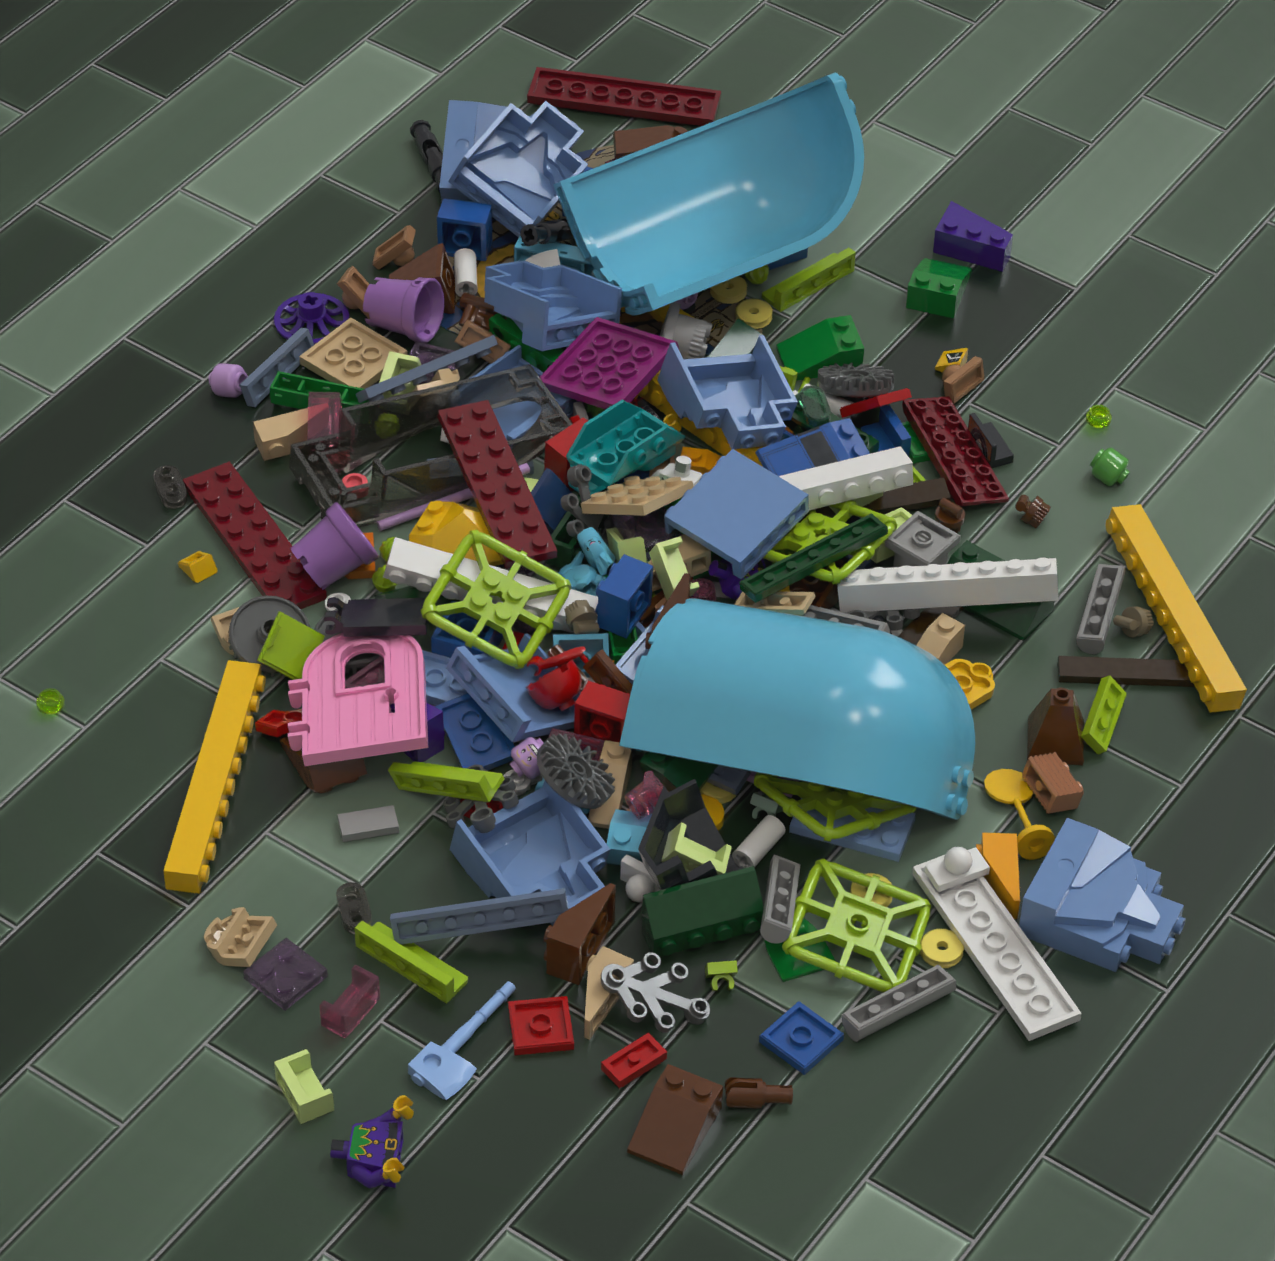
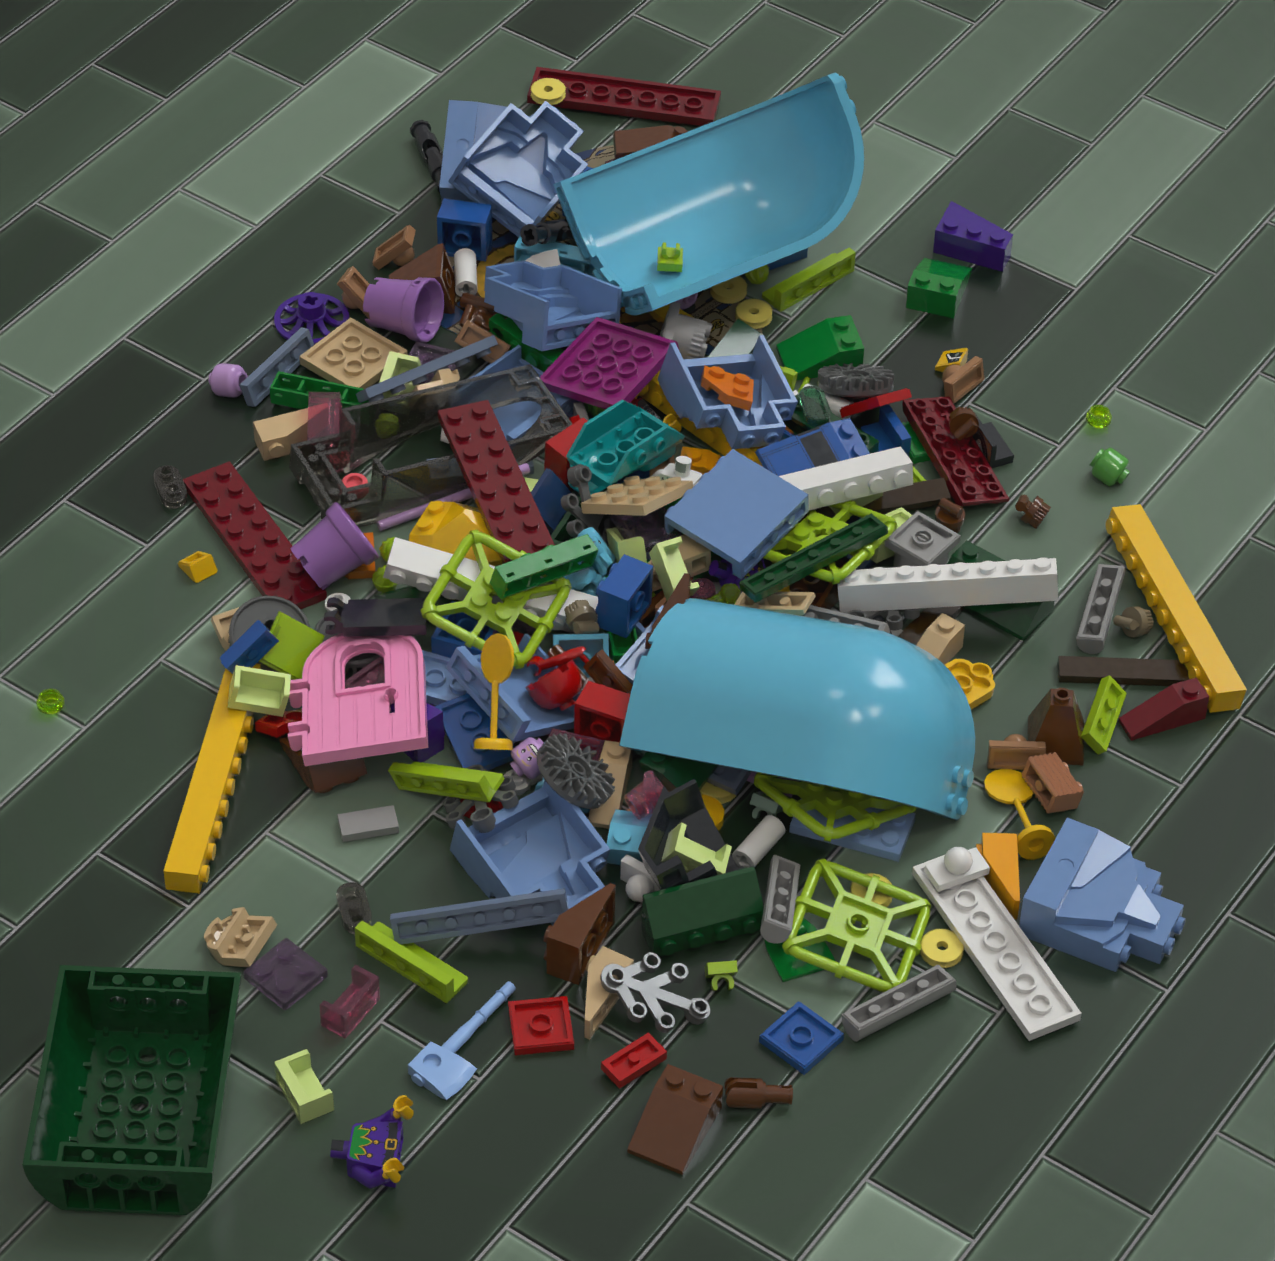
(83, 1135): none -> dark green slope
(249, 647): none -> blue panel
(259, 690): none -> yellowish green panel
(497, 665): none -> yellow piece
(553, 561): none -> green piece
(555, 87): none -> light yellow piece
(670, 258): none -> lime tile
(728, 594): none -> clear neon green bar
(732, 388): none -> orange plate
(963, 423): none -> reddish brown piece
(1012, 752): none -> medium nougat tile
(1168, 709): none -> dark red slope

